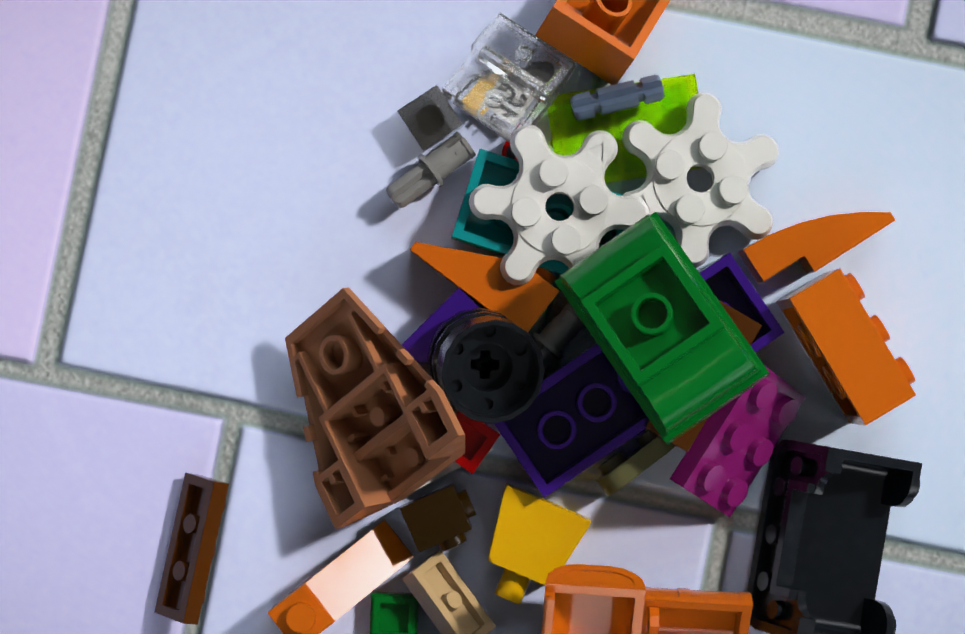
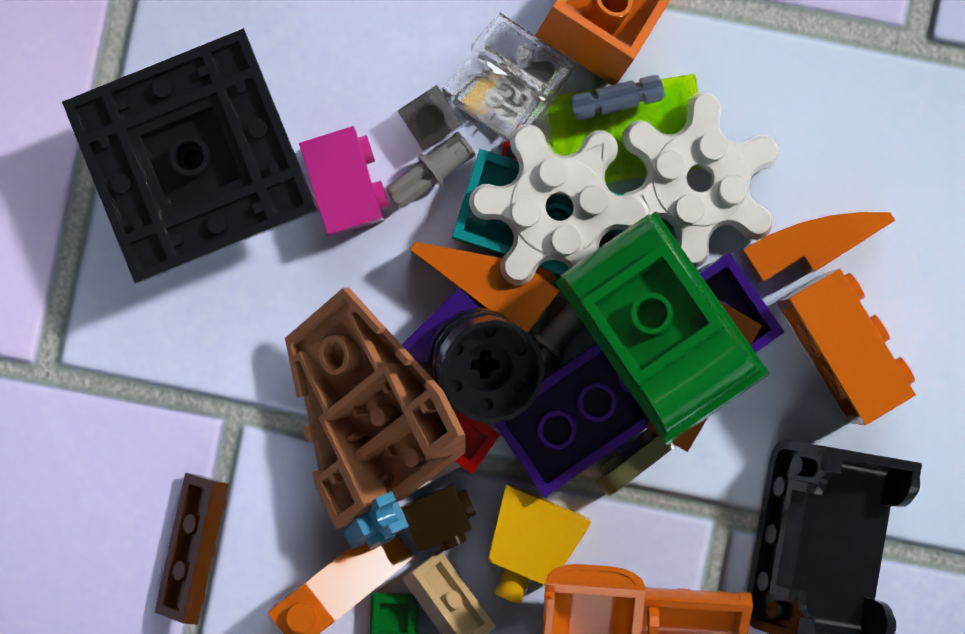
(140, 146): none -> black piece
(343, 181): none -> dark pink brick
(378, 525): none -> dark azure plate
(738, 443): magenta plate -> none

